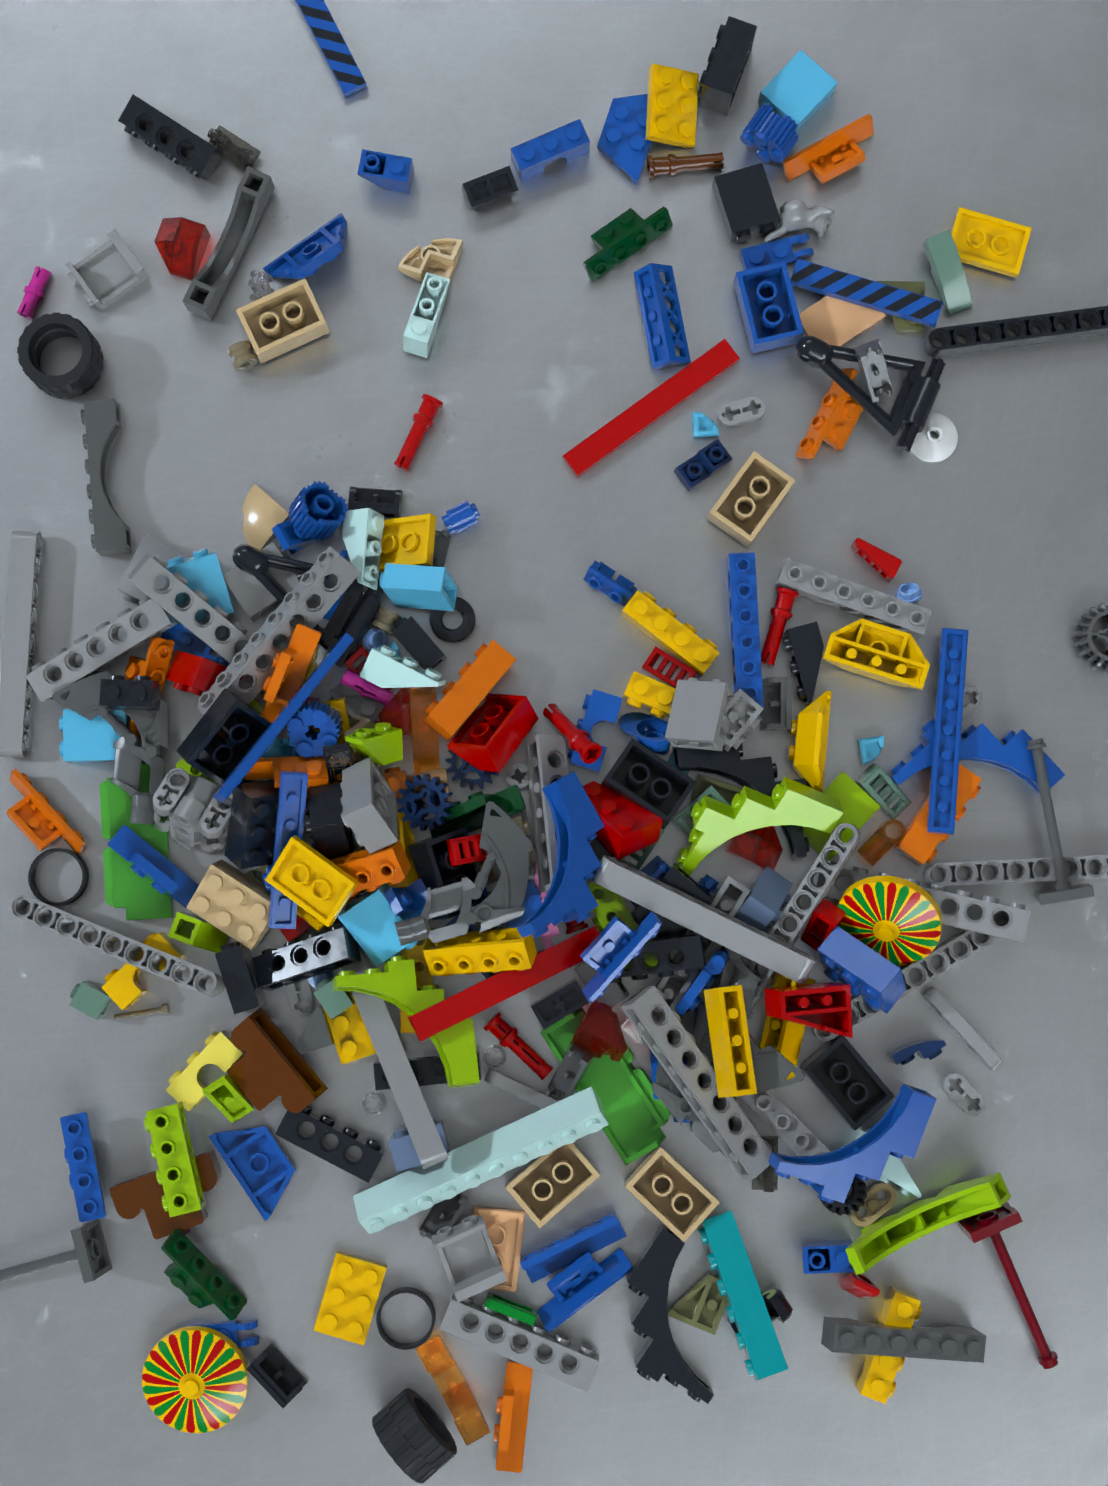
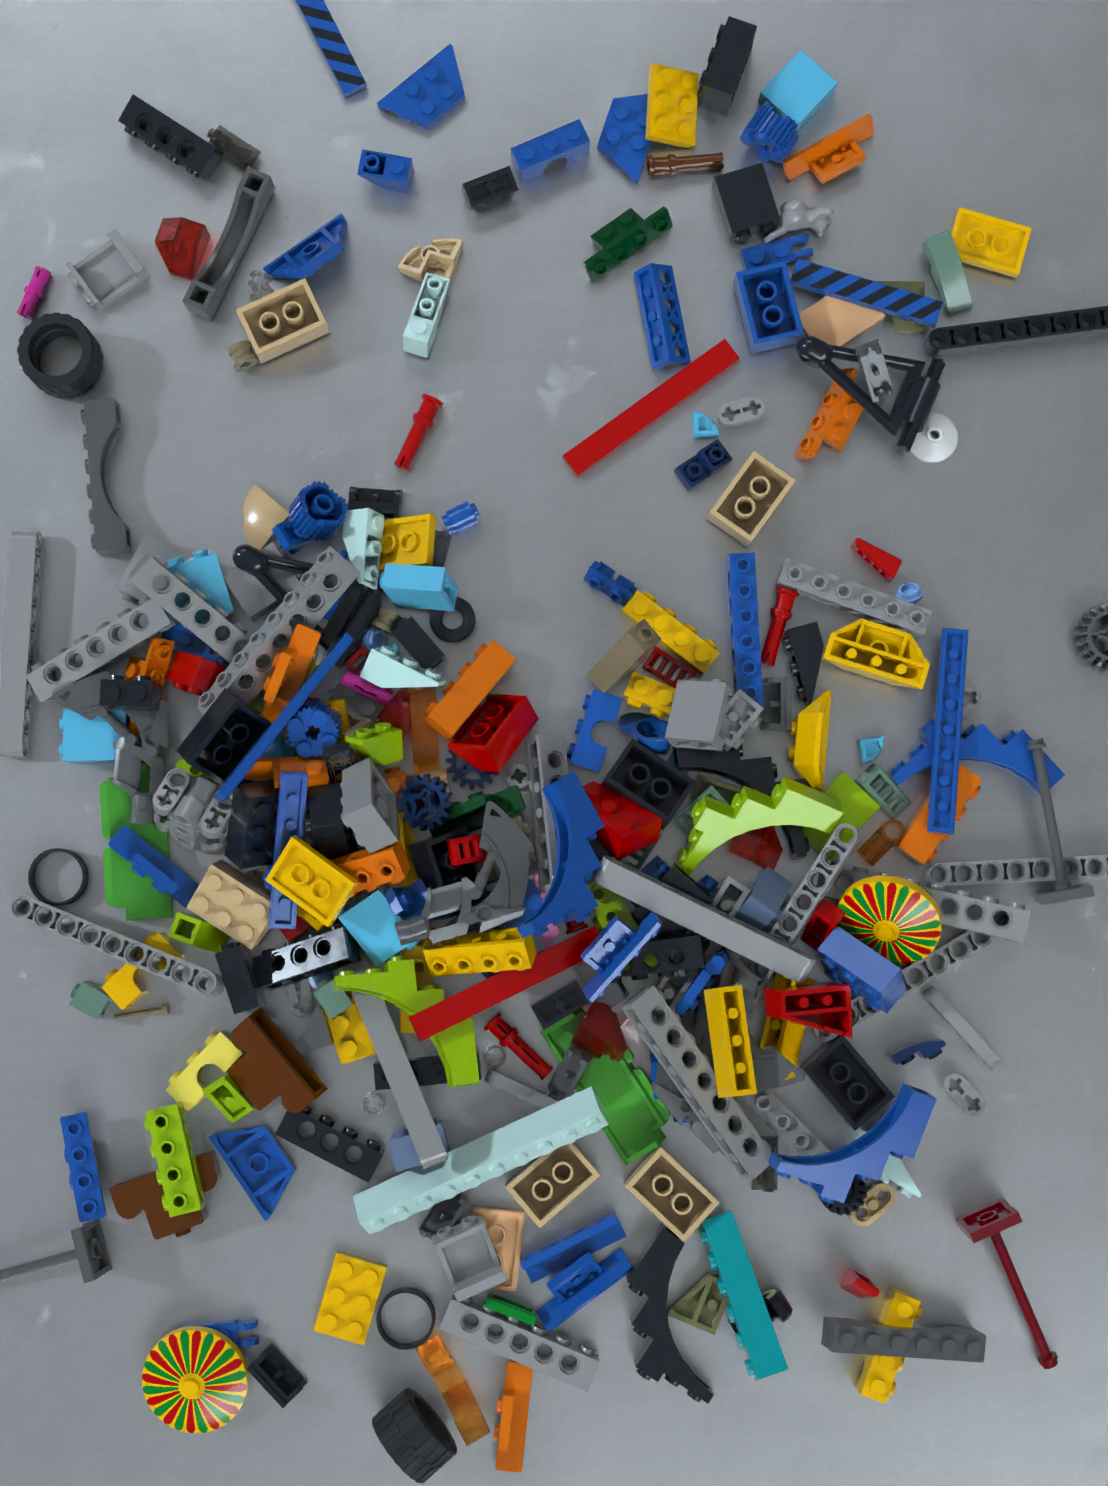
(38, 819): orange bracket -> none
(199, 1277): dark green bracket -> none
(428, 91): none -> blue wing
(578, 739): red pin -> none
(624, 656): none -> dark tan slope
(826, 1257): blue slope -> none
(924, 1217): lime arch -> none

